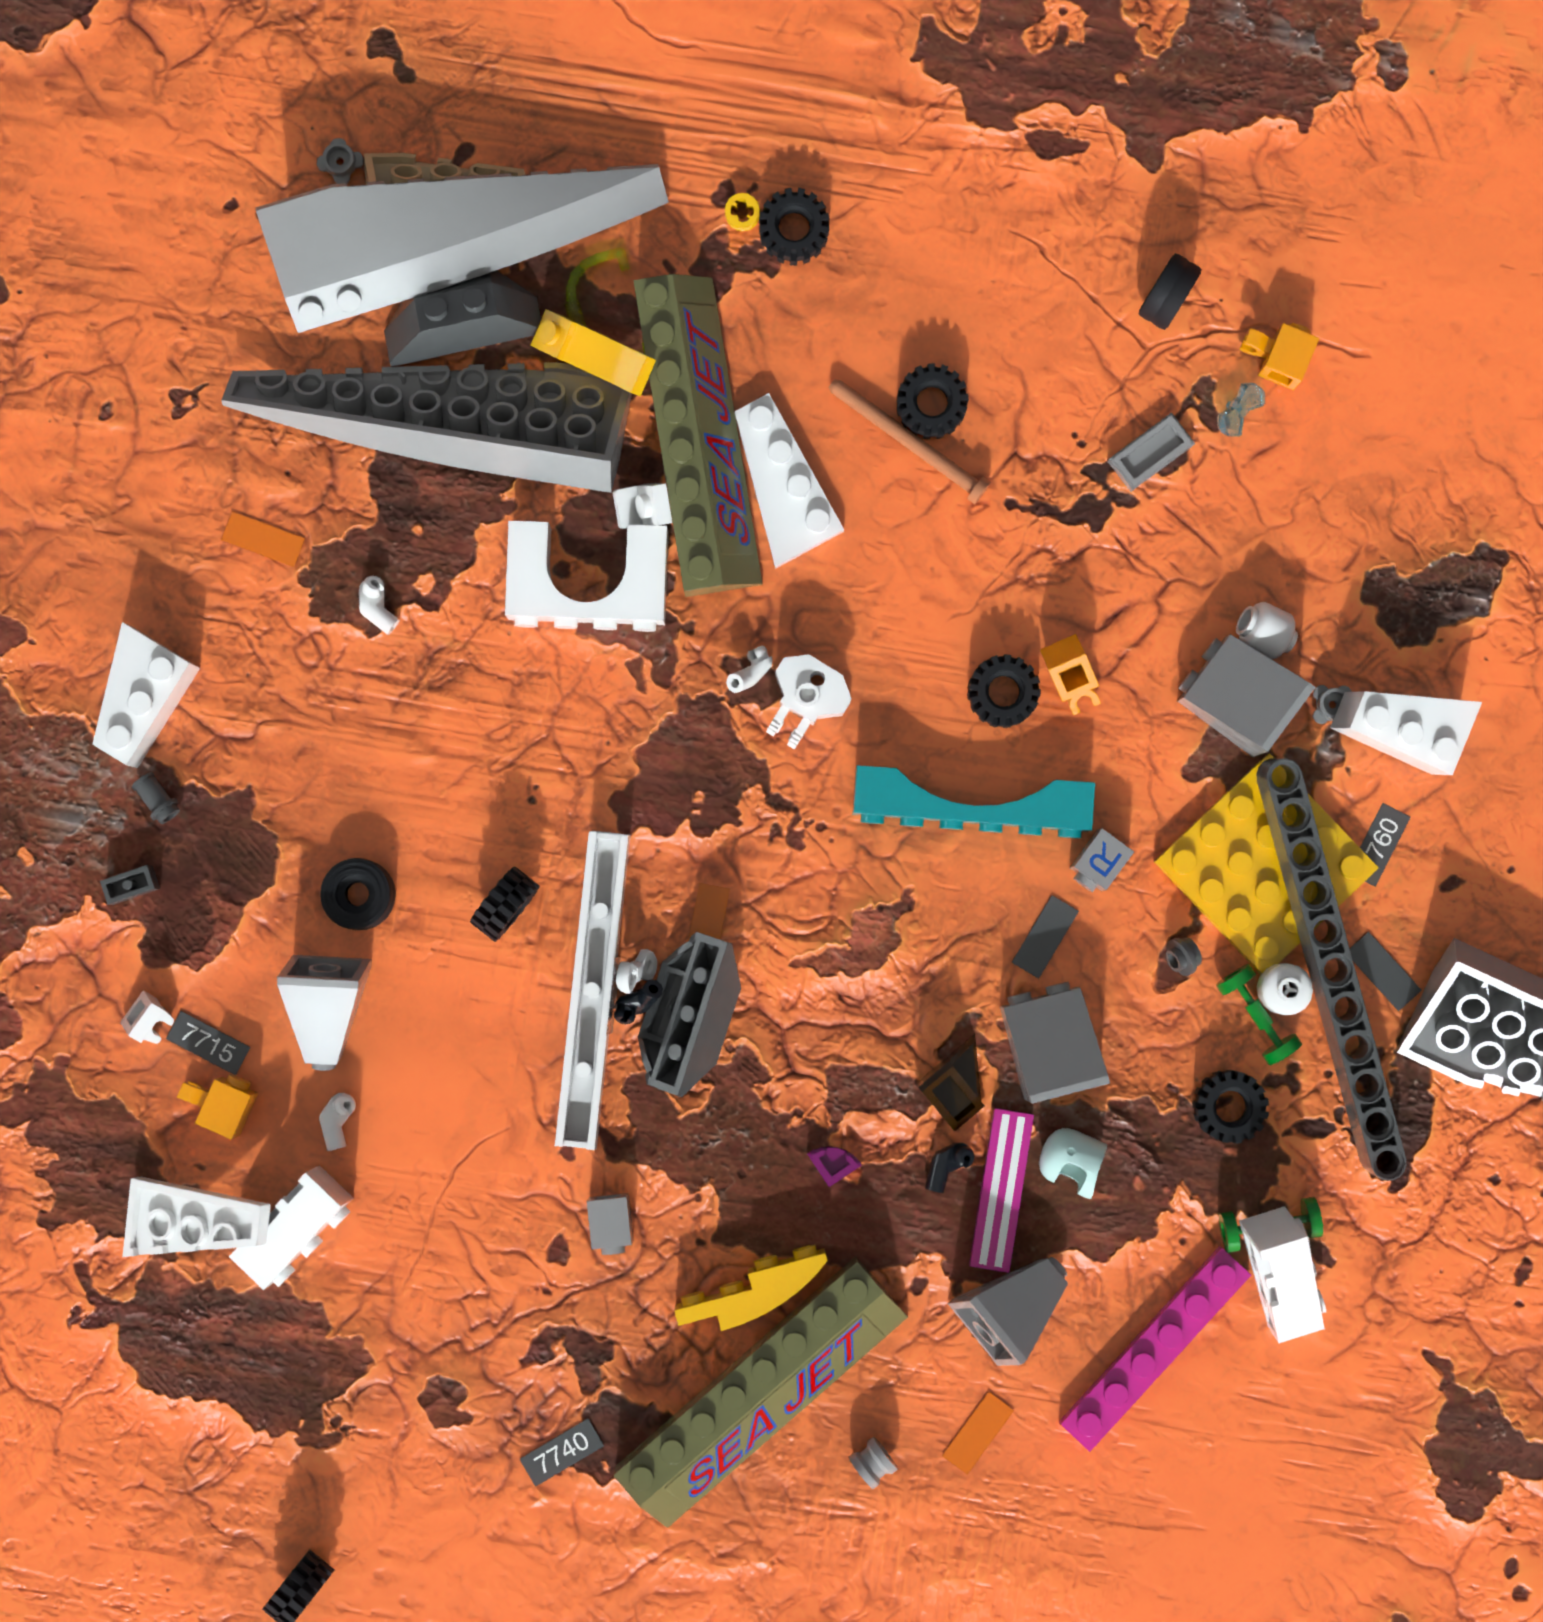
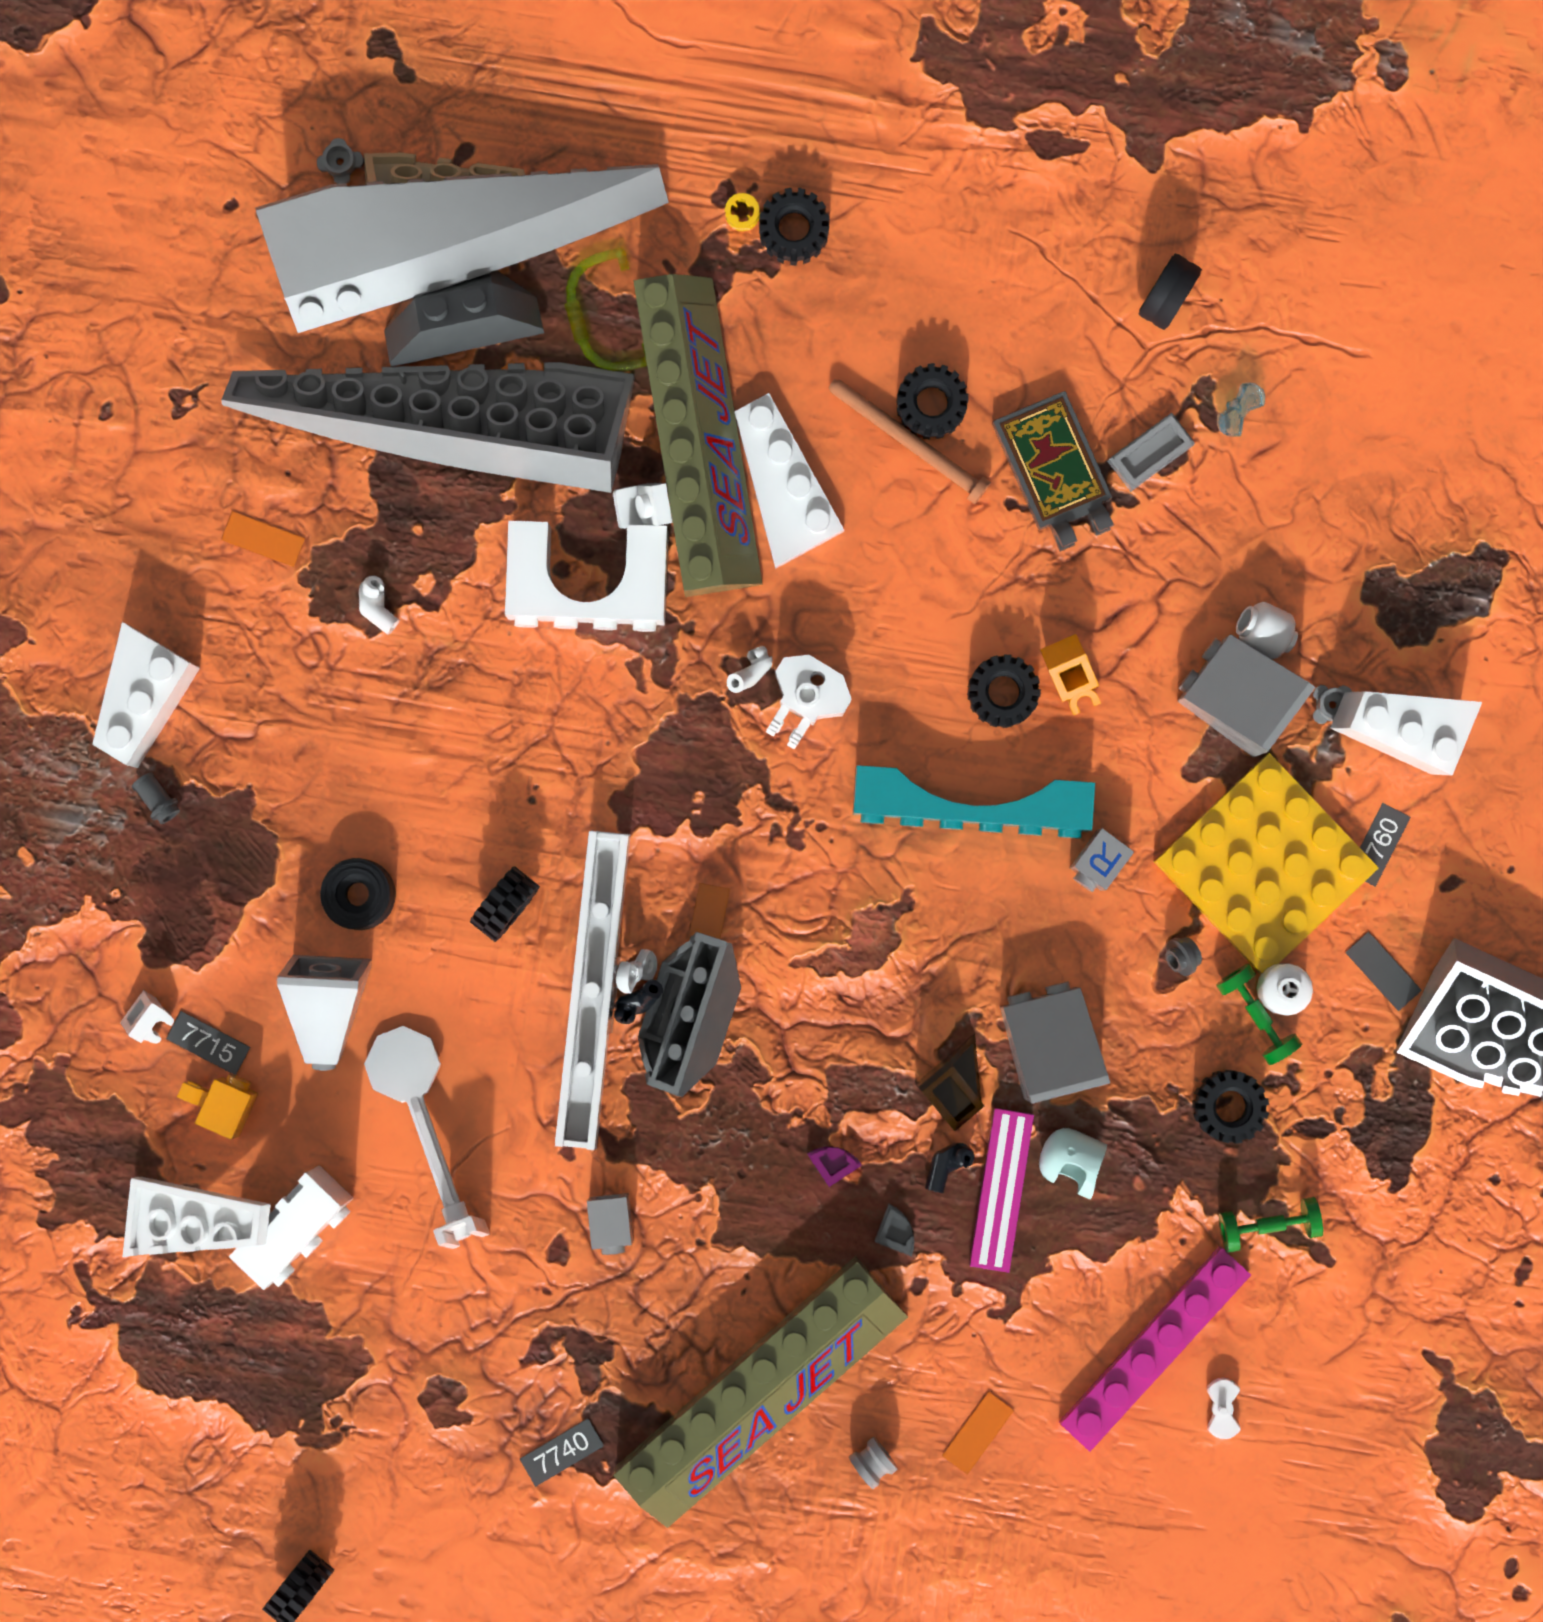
(129, 885): dark grey piece -> none
(333, 1117): white arm -> none
(403, 1068): none -> white piece
(593, 352): yellow slope -> none
(770, 1287): yellow slope -> none
(896, 1231): none -> dark grey tile
(1012, 1309): light grey slope -> none
(1045, 936): dark grey sticker -> none
(1055, 468): none -> tile
(1222, 1393): none -> white piece
(1284, 1273): white wedge -> none
(1285, 355): light orange brick -> none
(1344, 983): dark grey beam -> none

